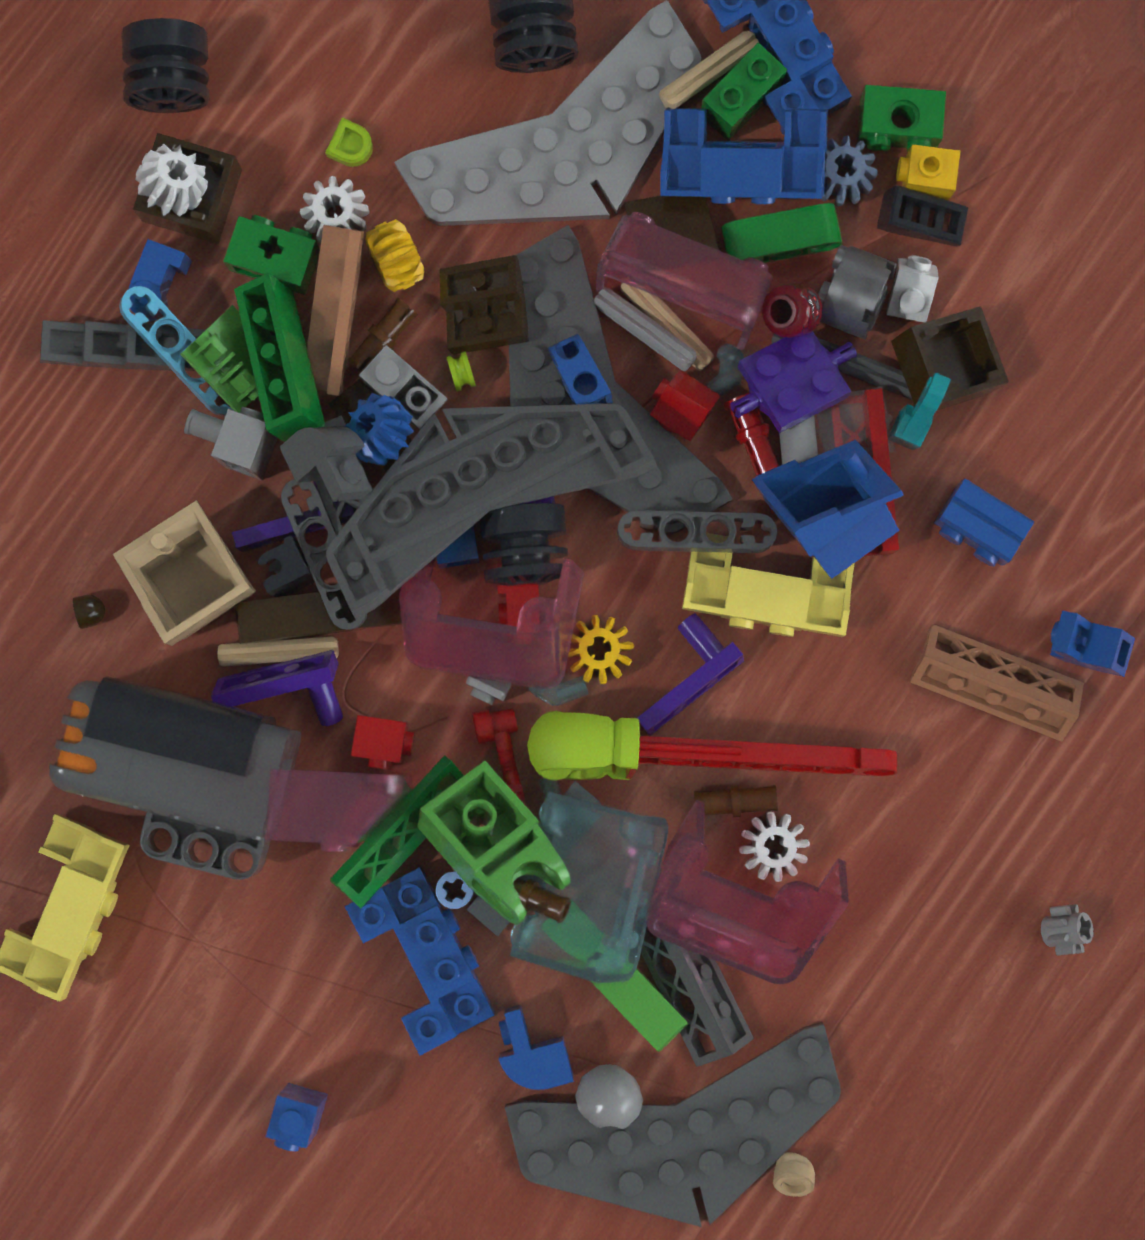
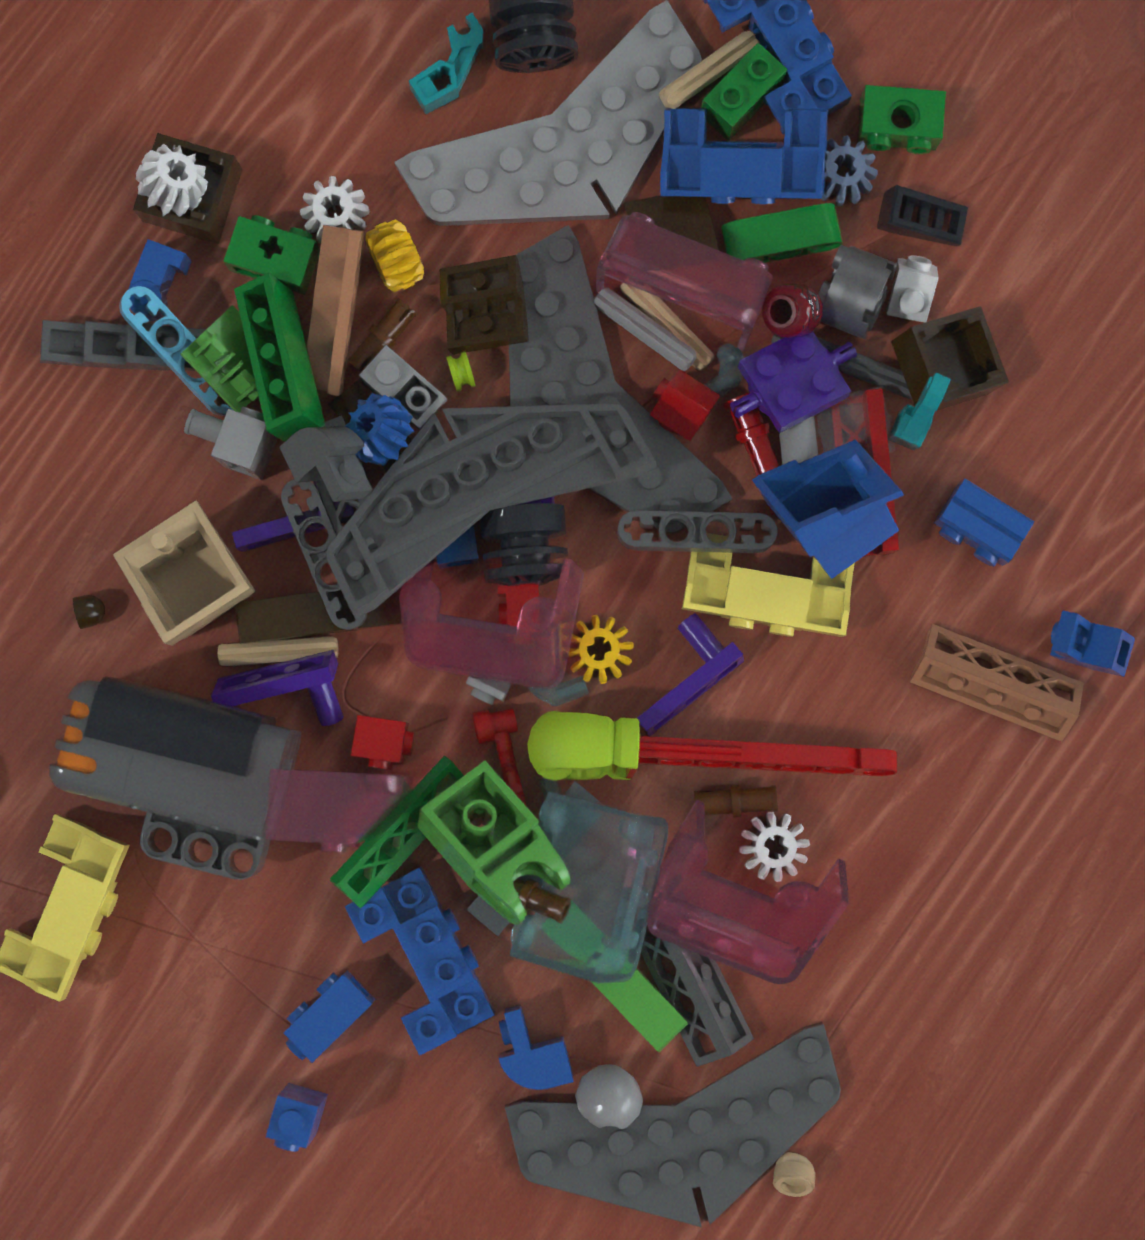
(165, 65): black wheel -> none
(289, 566): black hinge -> none
(328, 1017): none -> blue brick
(350, 144): lime tile -> none
(442, 891): light blue bush -> none
(463, 54): none -> teal piece
(579, 372): blue leg -> none
(930, 170): yellow brick -> none
(1067, 929): light grey gear -> none

